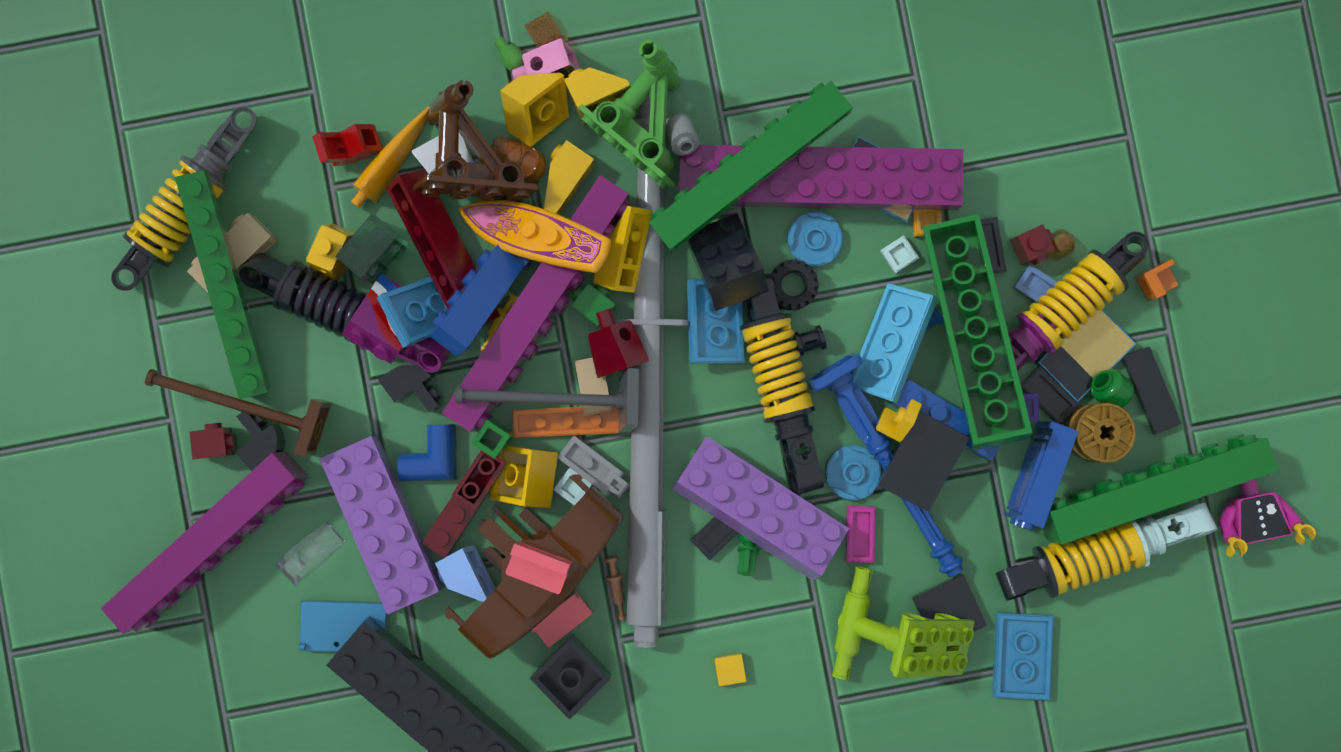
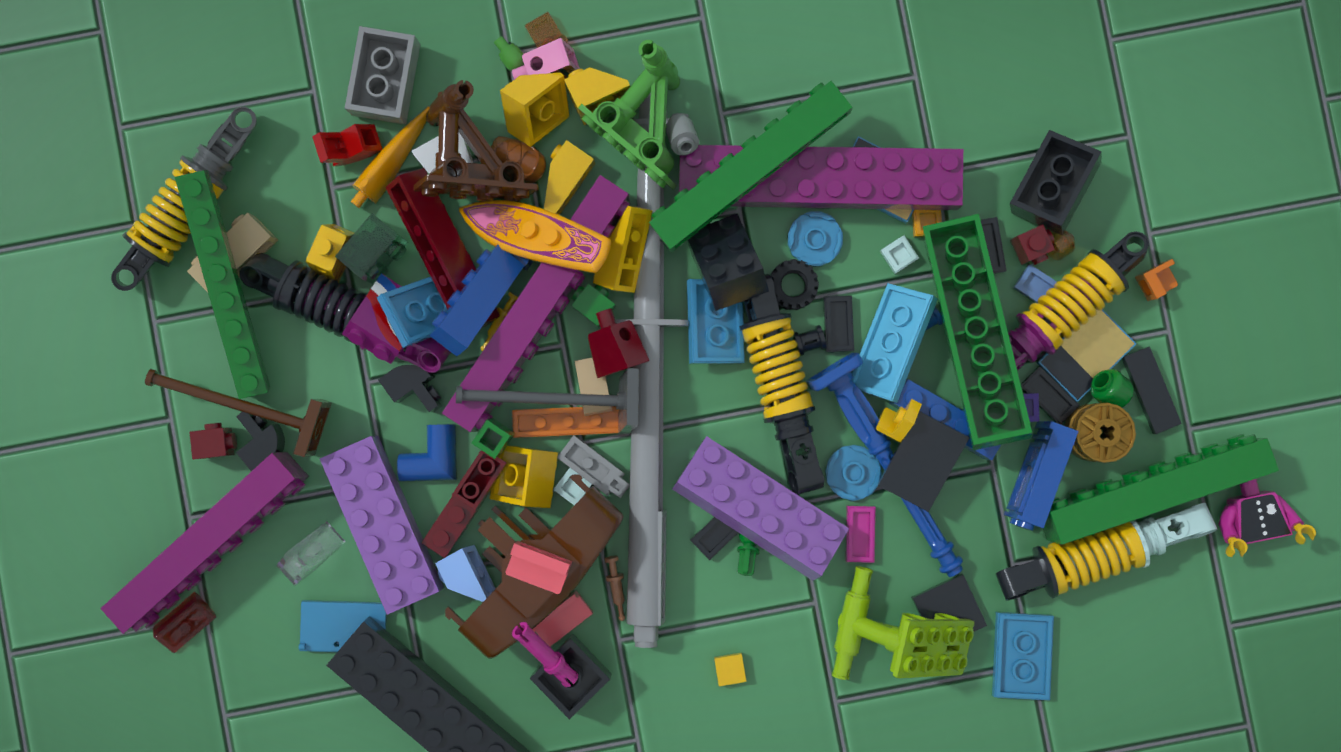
(183, 622): none -> clear red slope
(382, 75): none -> light grey brick
(552, 661): none -> dark pink pin
(838, 323): none -> black tile
(1056, 182): none -> black brick

